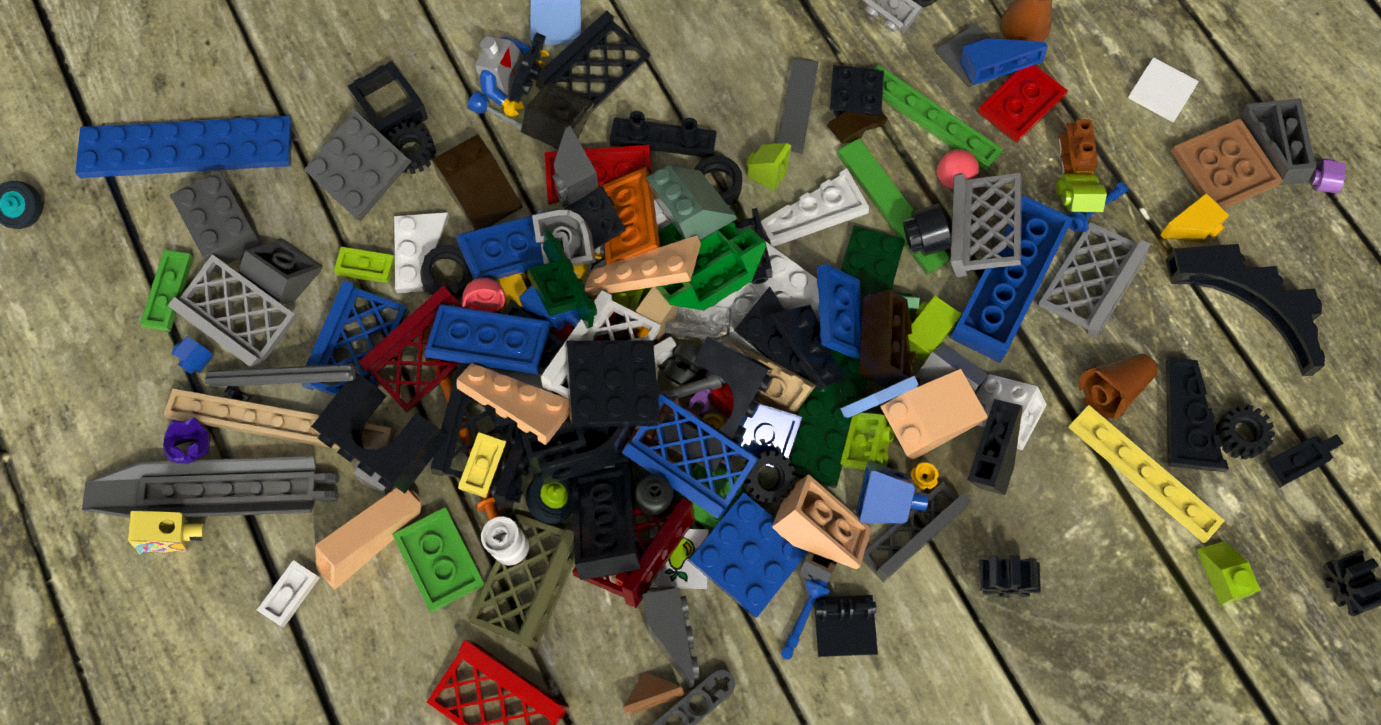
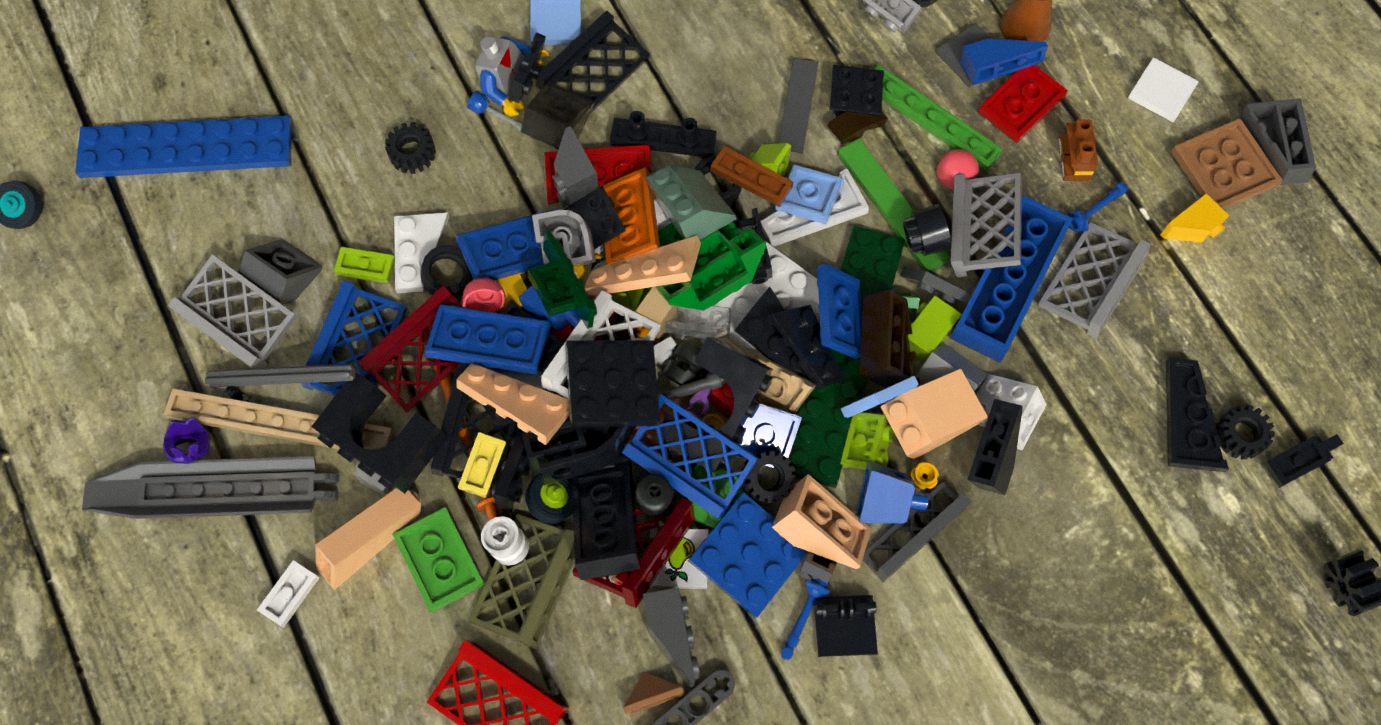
(162, 532): light yellow torso -> none
(167, 284): bright green plate -> none
(191, 355): blue plate -> none
(215, 219): dark grey brick -> none
(357, 165): dark grey plate -> none
(383, 75): black window -> none
(476, 183): dark brown slope -> none
(751, 176): none -> dark orange plate
(812, 194): none -> light blue tile
(930, 283): none -> dark grey wing
(1009, 576): black gear -> none
(1081, 192): lime brick -> none
(1117, 384): dark orange cone -> none
(1146, 474): light yellow plate -> none
(1228, 572): lime slope -> none
(1259, 287): black arch -> none
(1328, 176): medium lavender plate -> none

